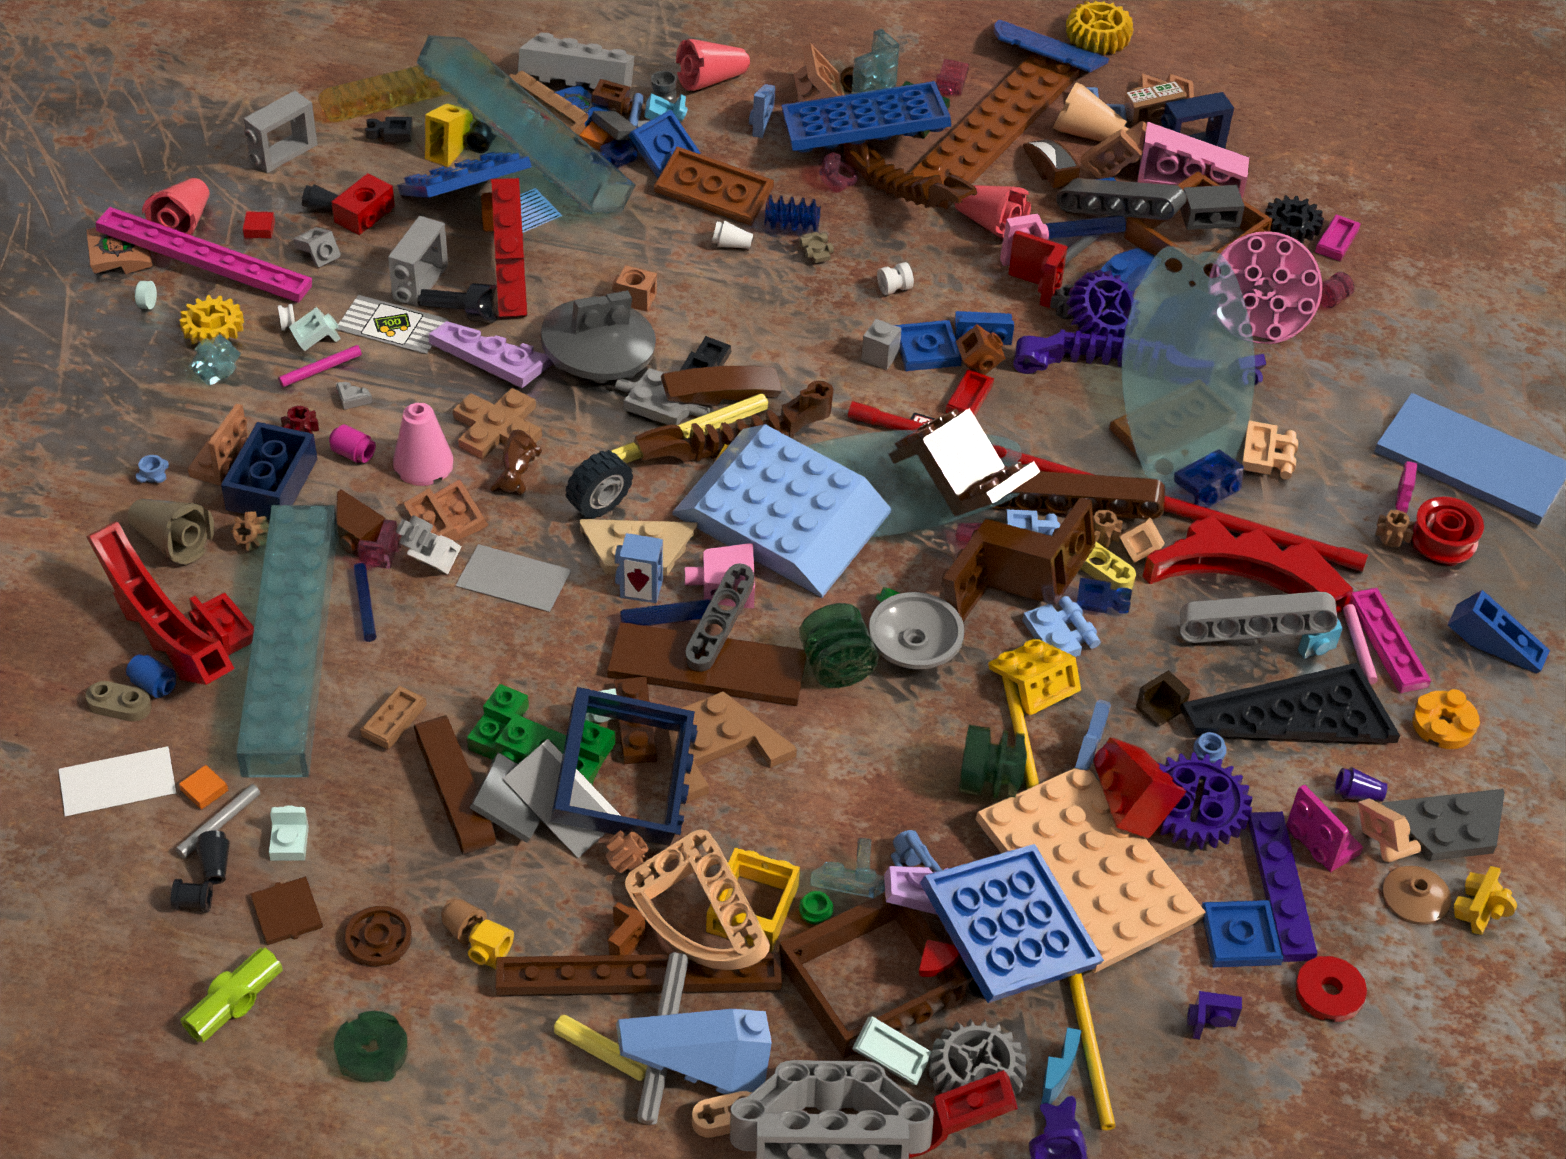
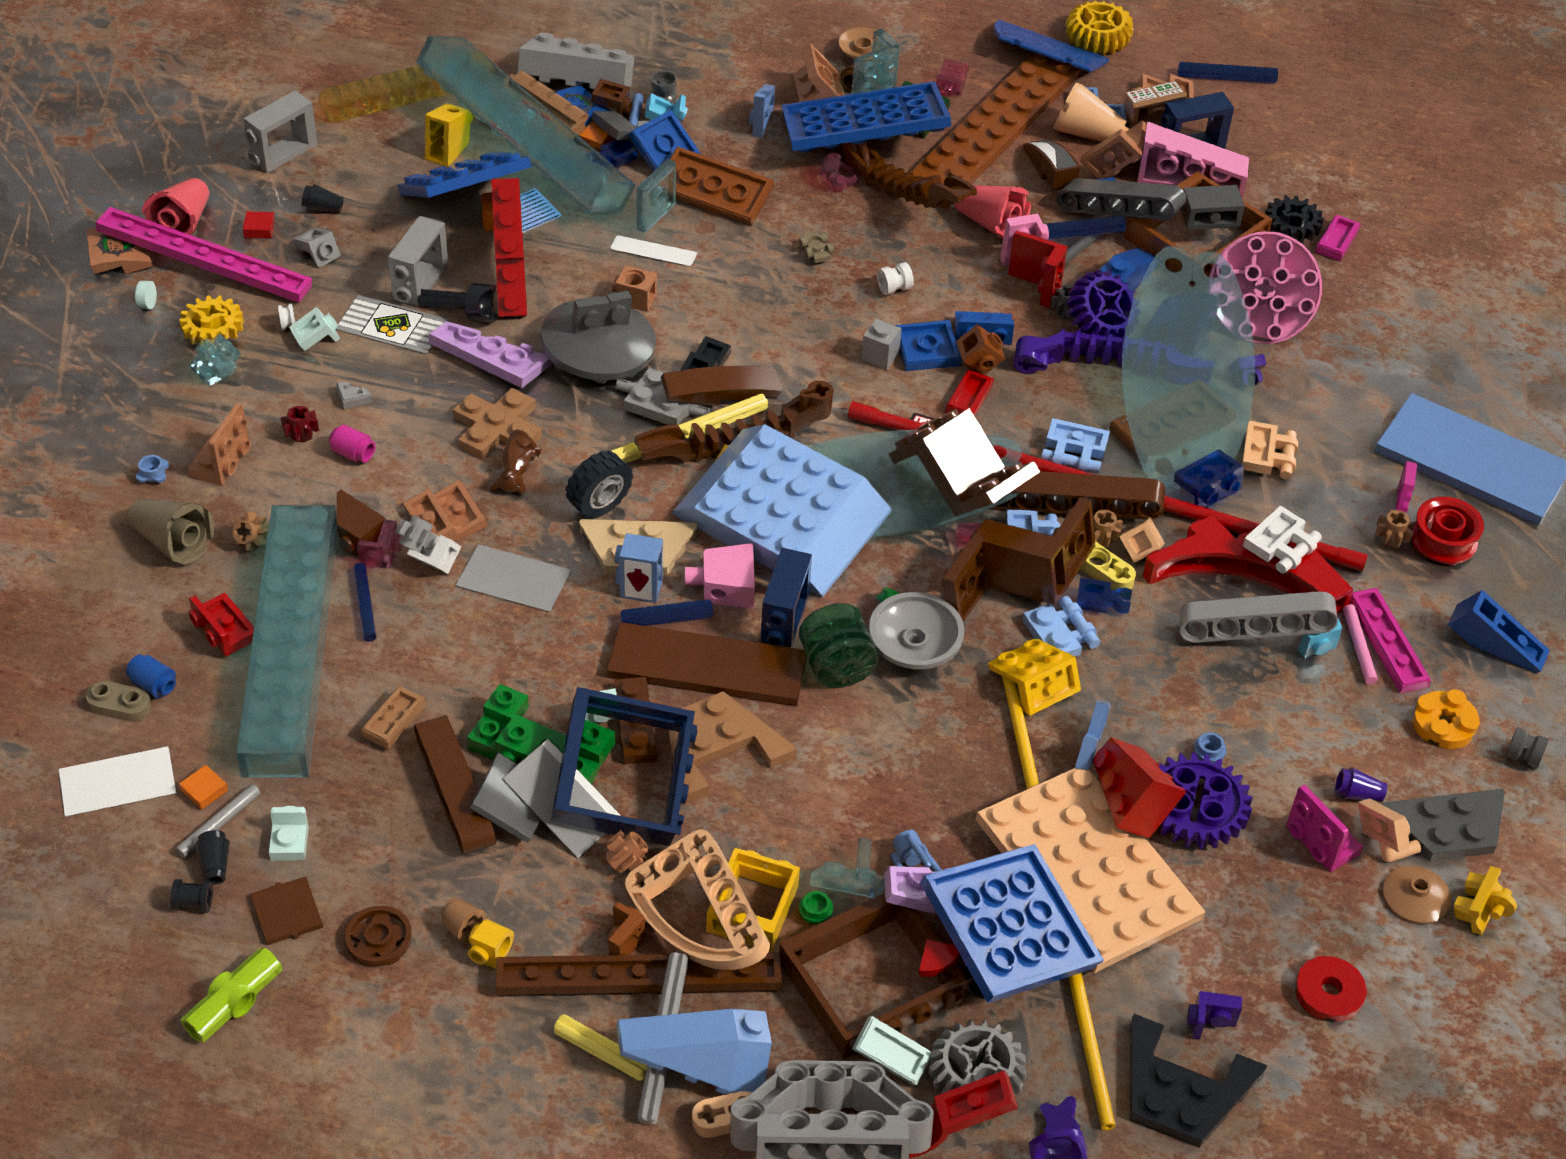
(190, 650): red arch -> none
(269, 469): dark blue brick -> none
(319, 366): dark pink bar -> none
(363, 204): red brick -> none
(375, 1065): clear green plate -> none
(392, 129): black plate -> none
(421, 447): bright pink cone -> none
(479, 137): black wheel -> none
(653, 250): none -> white sticker
(656, 195): none -> clear light blue tile
(708, 63): coral cone -> none
(723, 618): dark grey beam -> none
(730, 236): white cone -> none
(786, 598): none -> dark blue window
(792, 214): clear blue piece -> none
(856, 41): none -> medium nougat dish
(992, 762): clear green wheel -> none
(1059, 1069): dark azure slope -> none
(1075, 439): none -> light blue plate
(1162, 698): dark brown panel -> none
(1177, 1098): none -> black wing
(1227, 72): none -> clear blue axle
(1241, 934): blue tile -> none
(1275, 533): none -> white plate
(1282, 885): dark purple plate -> none
(1312, 706): black wing -> none
(1336, 288): clear pink wheel -> none
(1534, 751): none -> dark grey wheel

